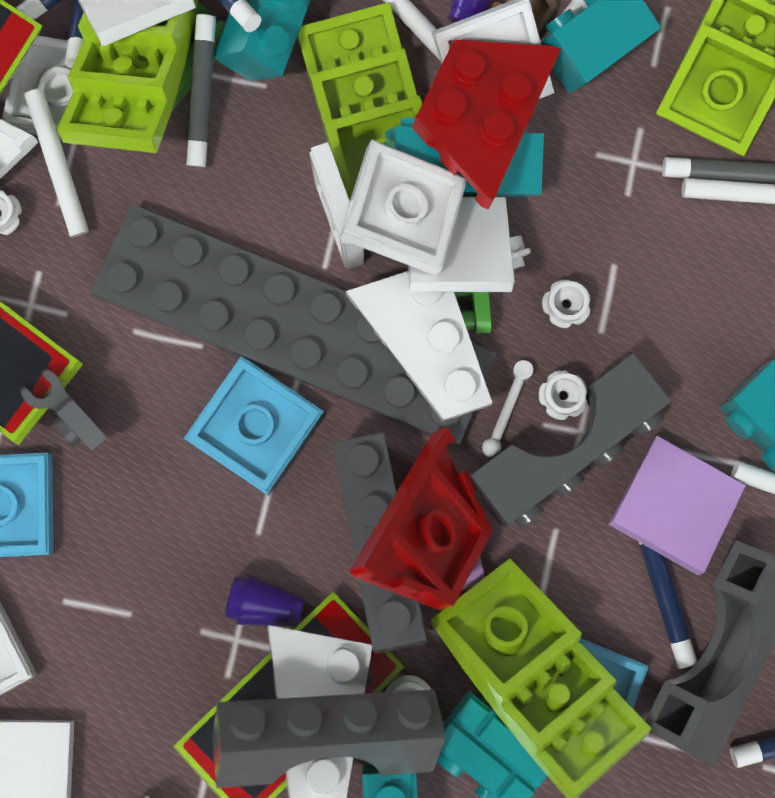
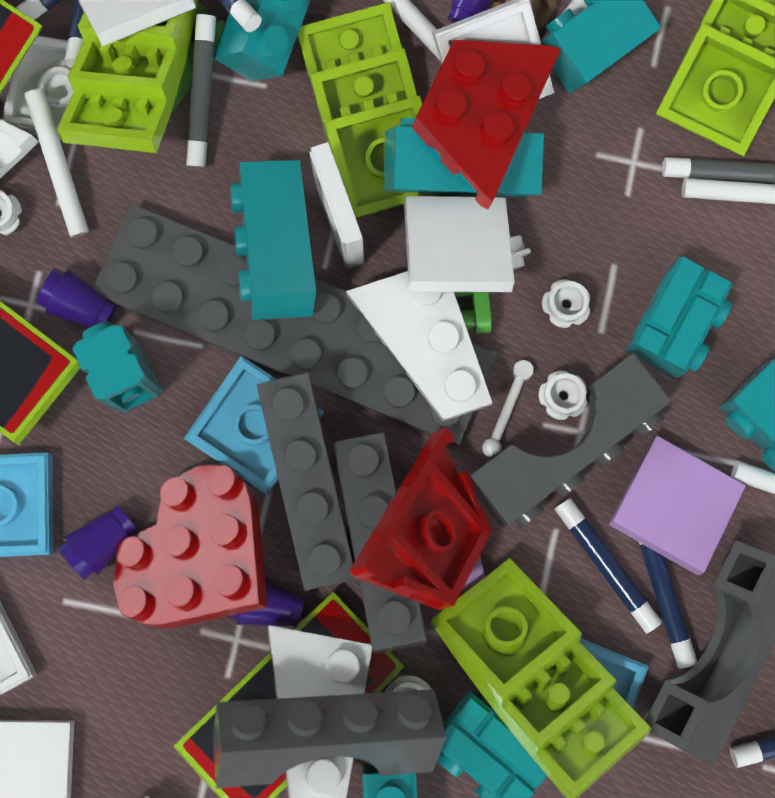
(73, 421): dark grey plate -> none
(74, 299): none -> dark purple cone
(96, 543): none -> dark purple cone
(116, 367): none -> teal brick
(198, 557): none -> plate
(273, 240): none -> teal brick
(306, 481): none -> dark grey arch
(403, 208): white tile -> none
(608, 565): none -> dark blue bar
(680, 318): none -> teal brick

